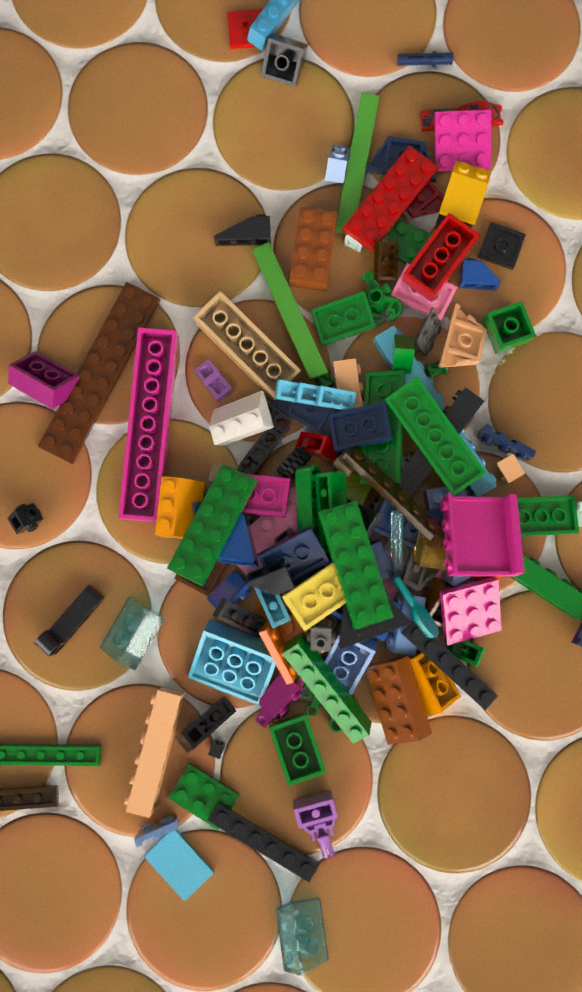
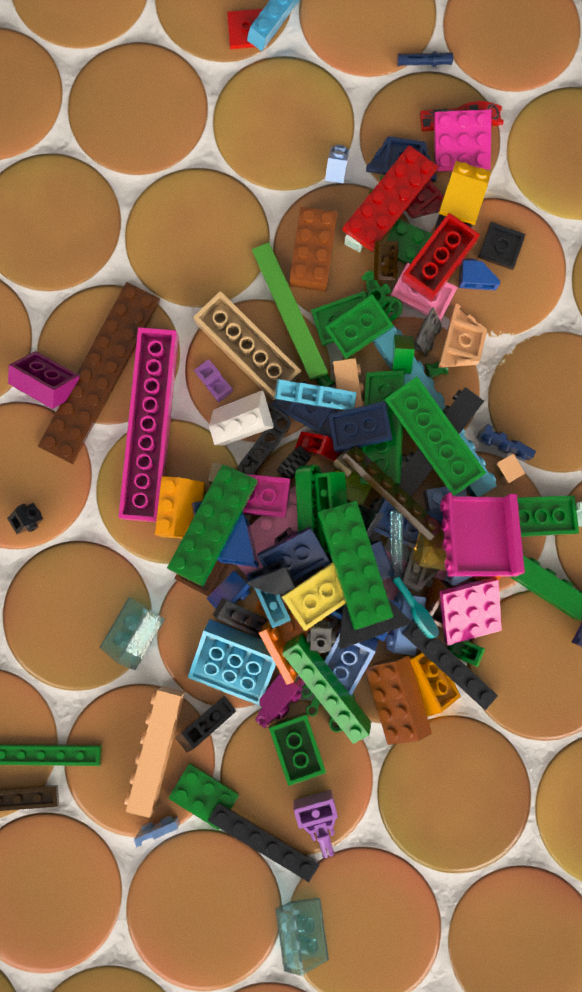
(55, 638): black beam -> none
(179, 864): medium azure tile -> none
(216, 748): black piece -> none
(250, 231): black slope -> none
(283, 59): black slope -> none
(357, 159): bright green tile -> none
(359, 326): none -> green plate
(509, 327): green brick -> none

